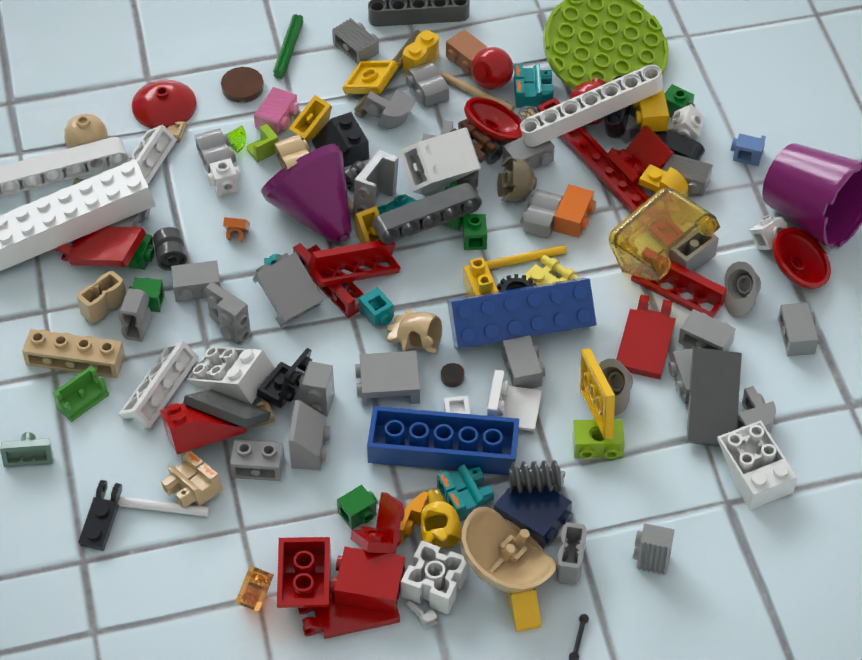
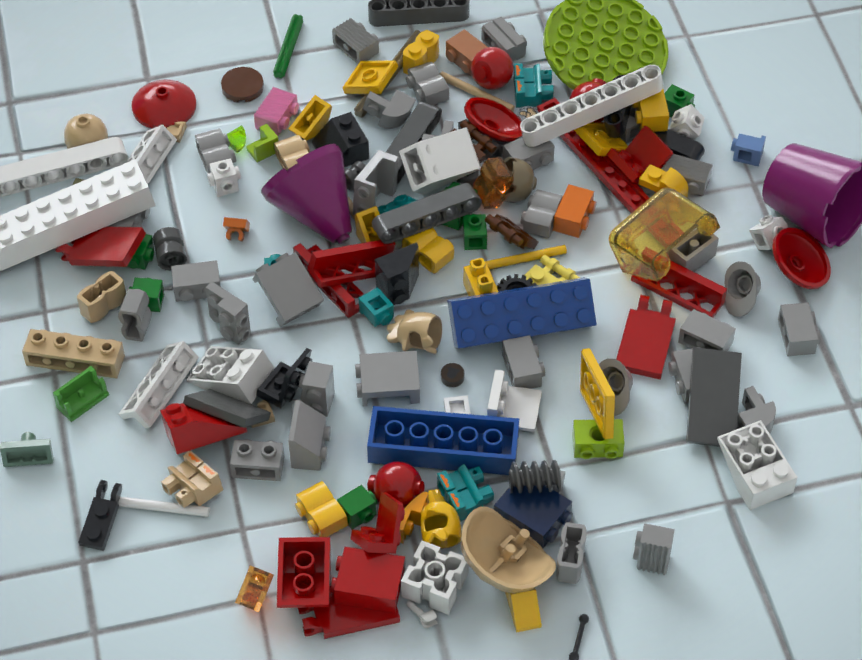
(321, 510): none -> yellow brick
(398, 273): none -> black slope
(398, 480): none -> red brick
(421, 121): none -> dark grey beam
(433, 249): none -> yellow brick
(493, 182): none -> clear orange brick
(504, 36): none -> light grey brick
(510, 231): none -> reddish brown plate
(597, 139): none -> yellow tile

